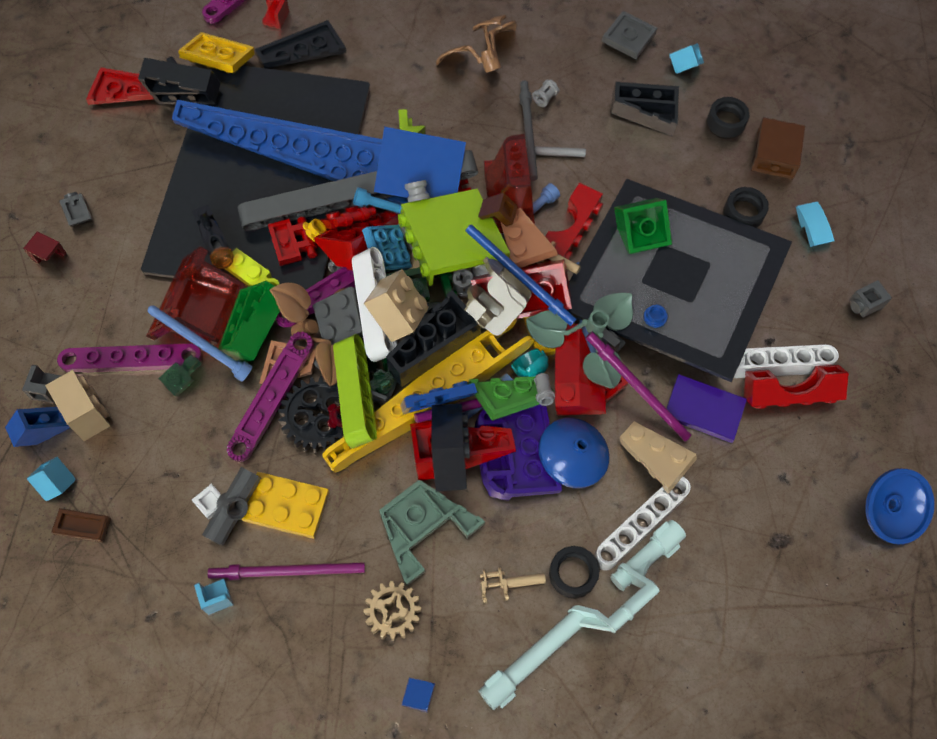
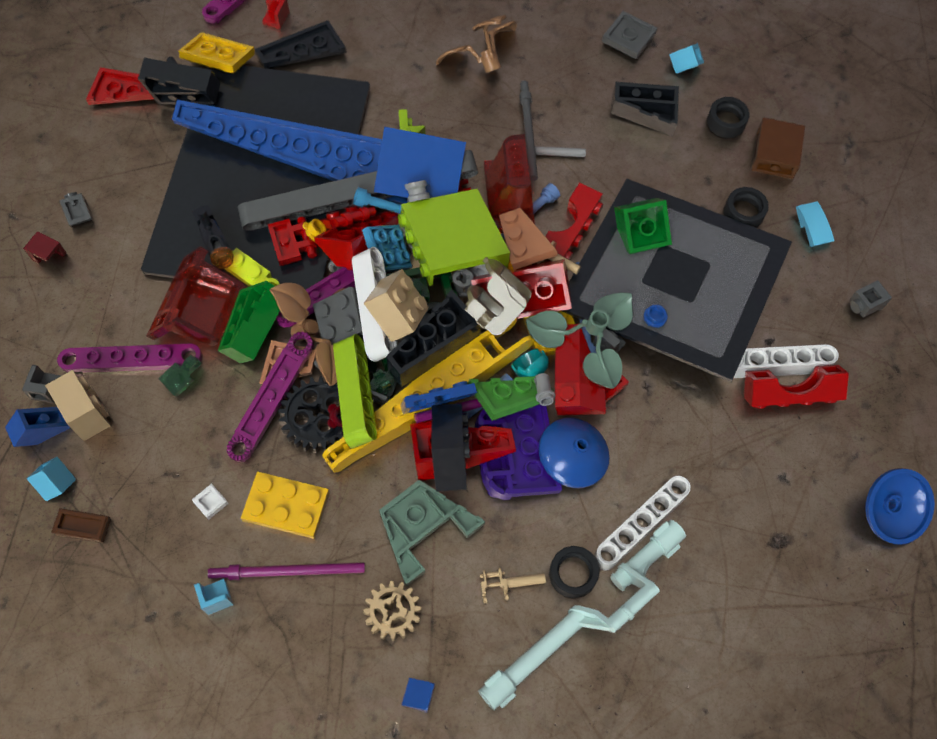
(223, 519): dark grey piece -> none
(239, 368): medium blue piece -> none
(499, 206): reddish brown panel -> none
(545, 93): light grey bush -> none
(555, 306): blue bar -> none
(607, 353): magenta bar -> none
(661, 456): tan wing -> none
(706, 408): dark purple tile -> none

